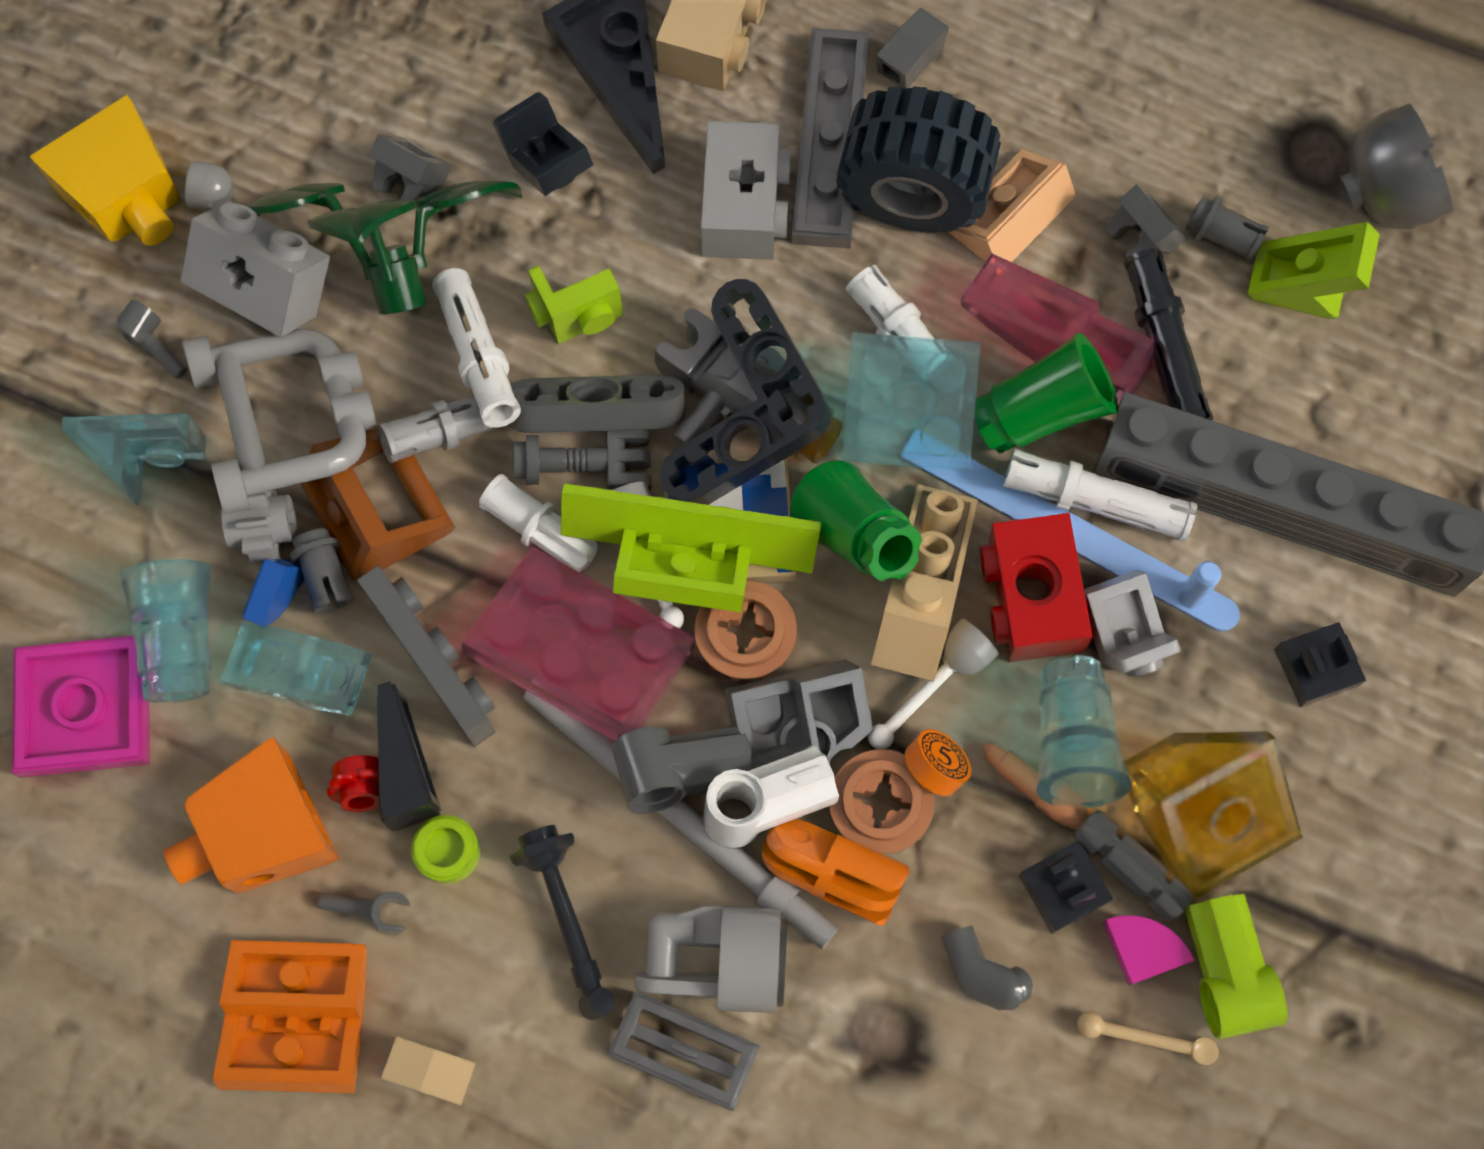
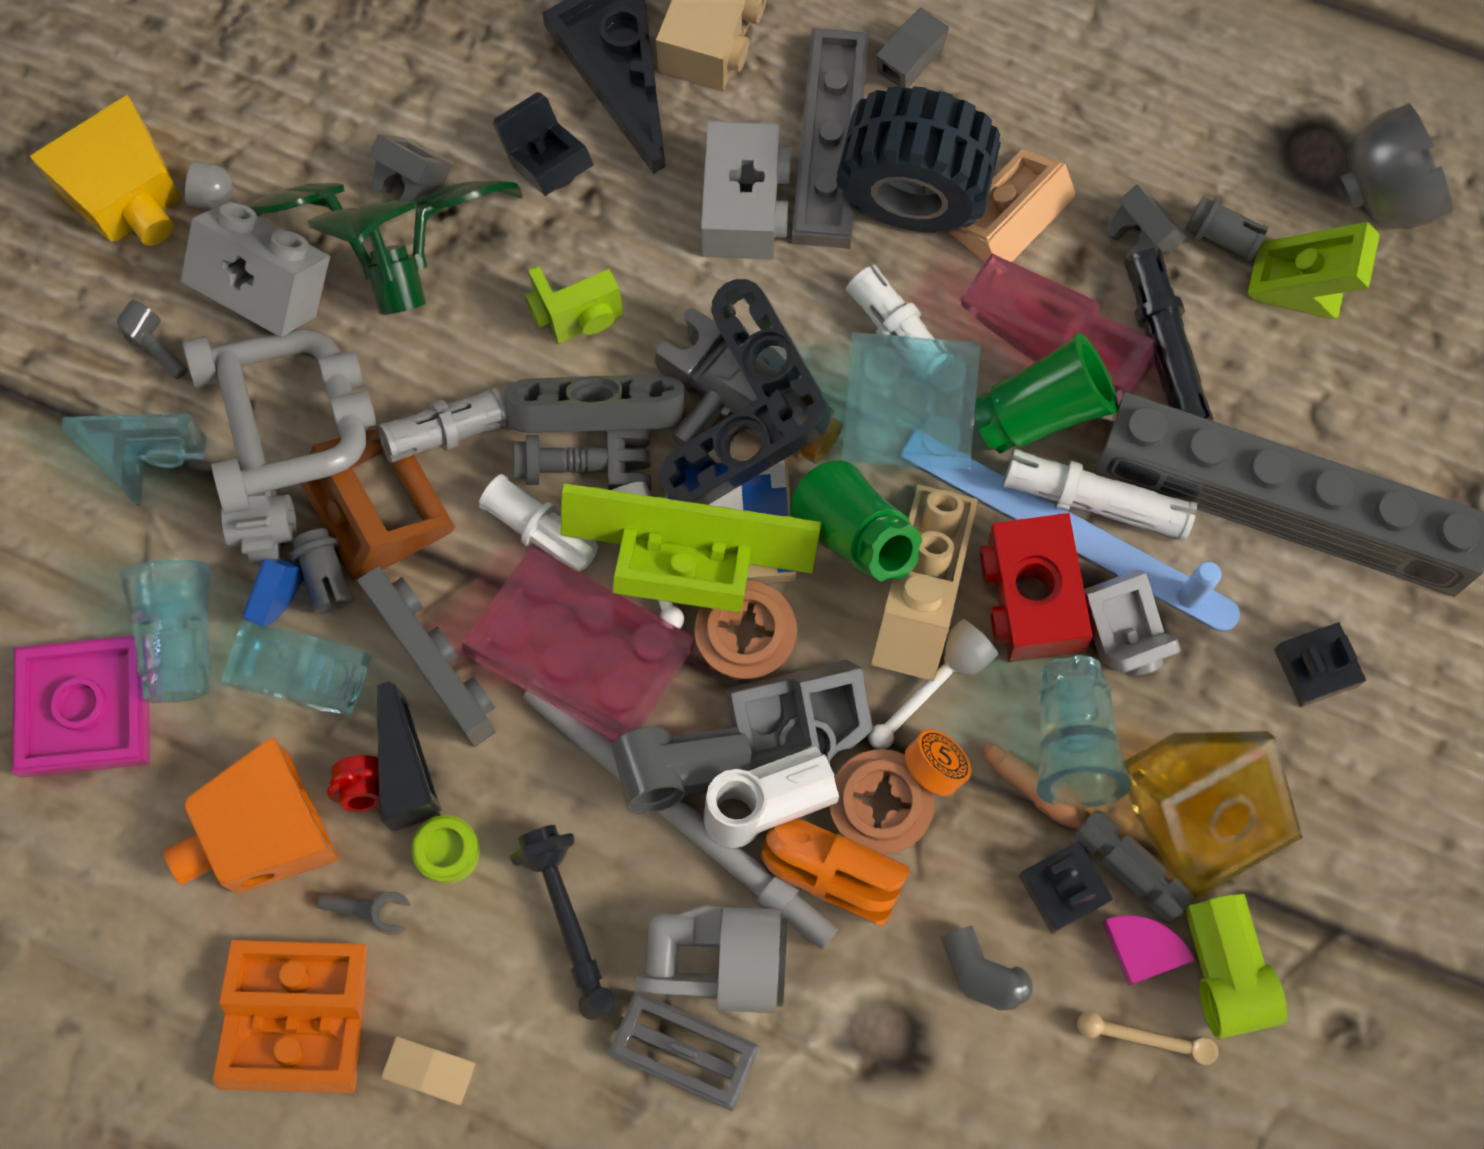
(492, 394): white pin -> none

